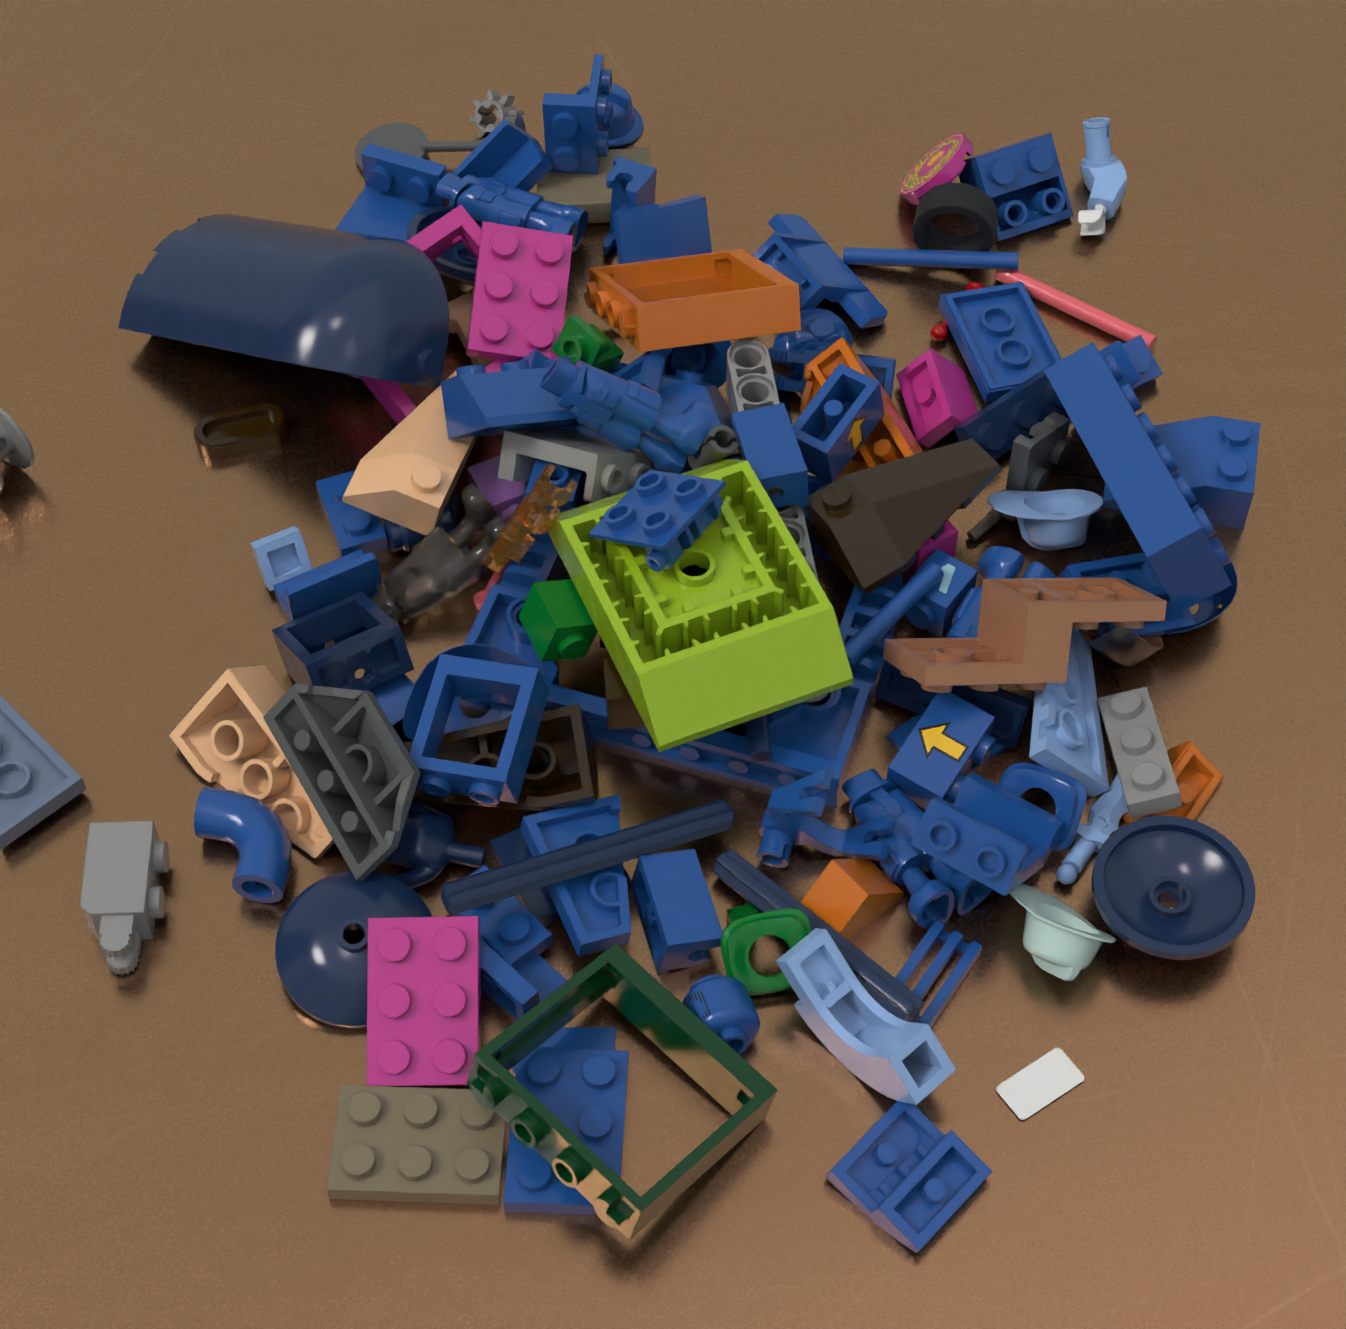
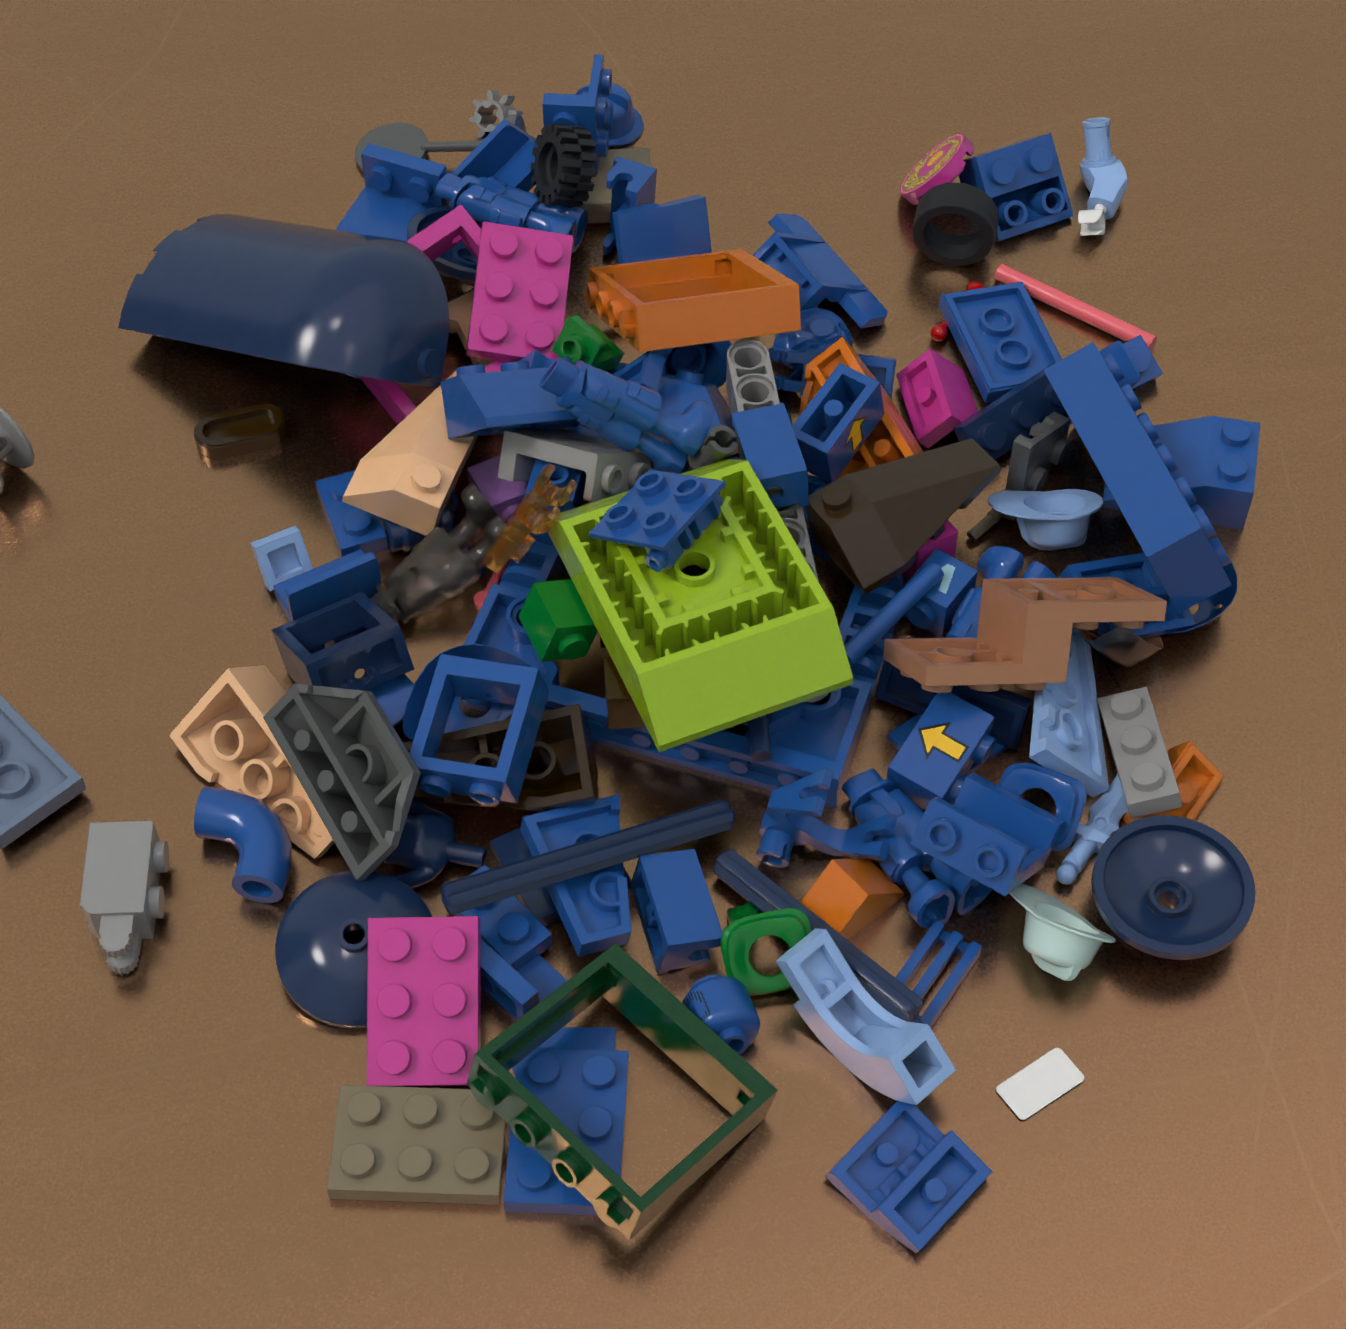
(563, 165): none -> black tyre
(931, 258): blue bar -> none

